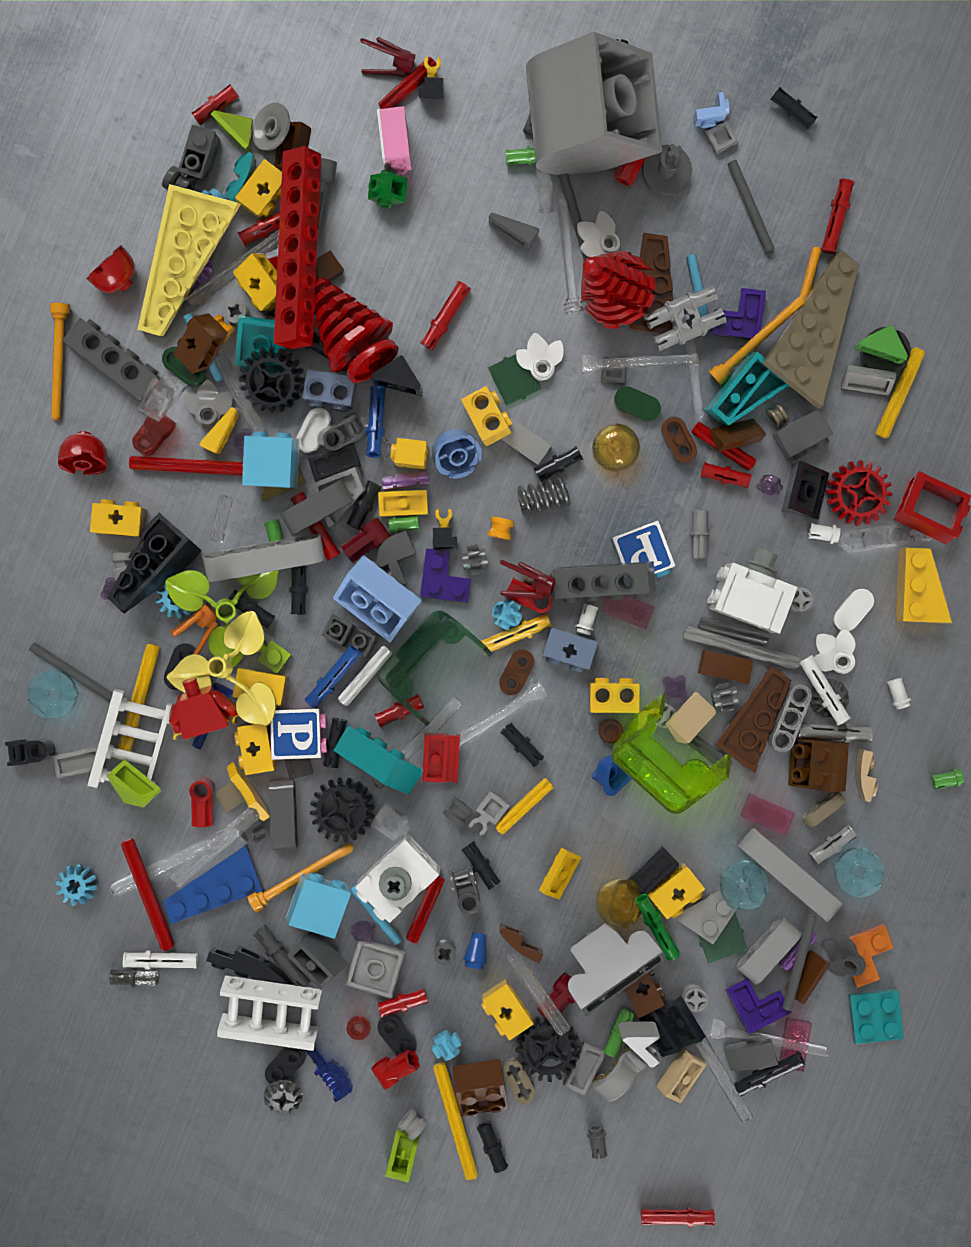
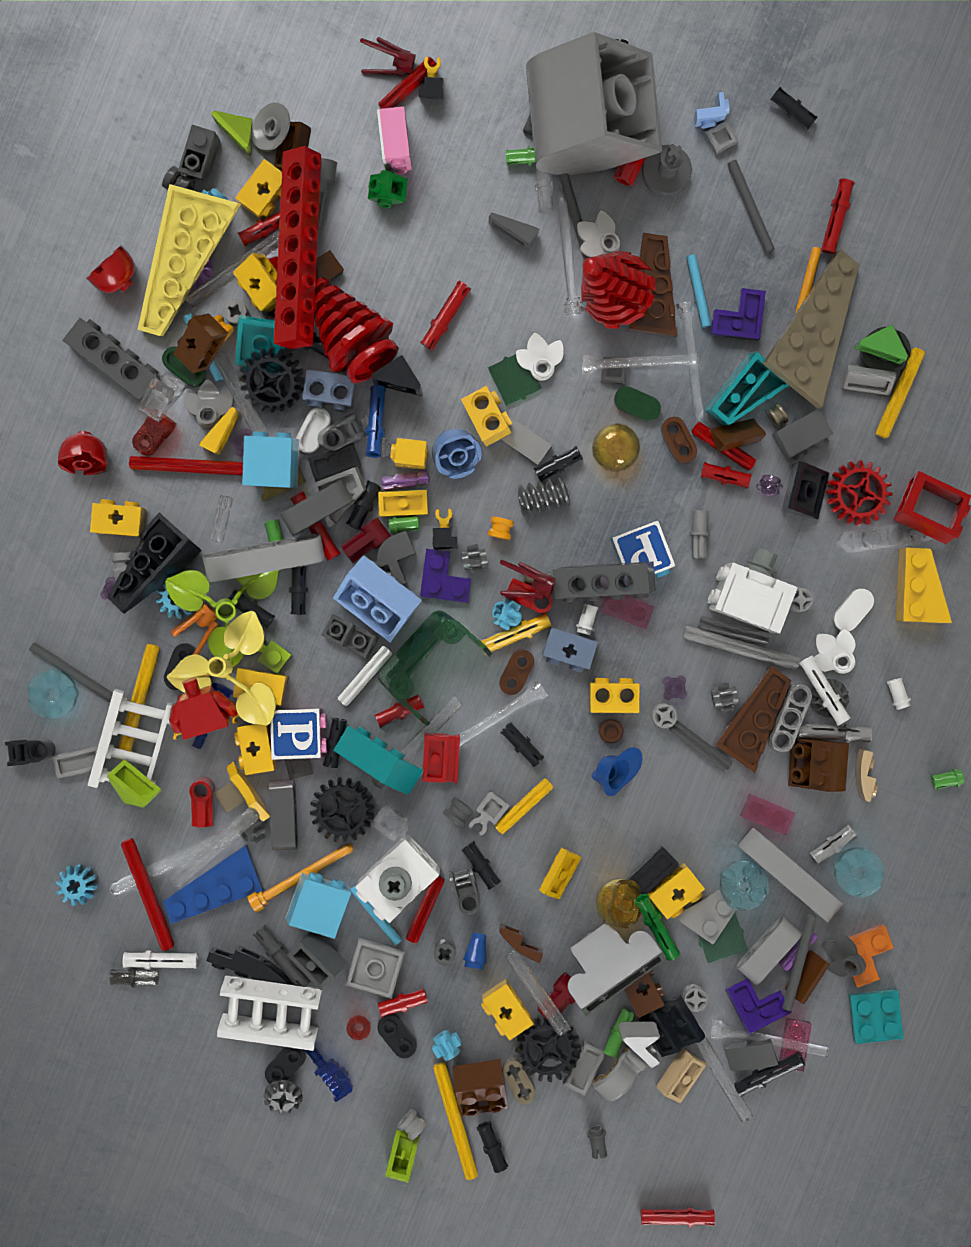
(59, 314): light orange piece -> none
(215, 103): red pin -> none
(243, 169): teal slope -> none
(332, 677): blue pin -> none
(363, 930): clear purple plate -> none
(391, 1070): red piece -> none
(657, 771): clear neon green windscreen -> none
(690, 718): tan slope -> none
(695, 325): light grey pin -> none
(721, 372): light orange piece -> none
(725, 666): reddish brown slope -> none
(823, 809): dark tan beam -> none
(824, 533): white pin -> none

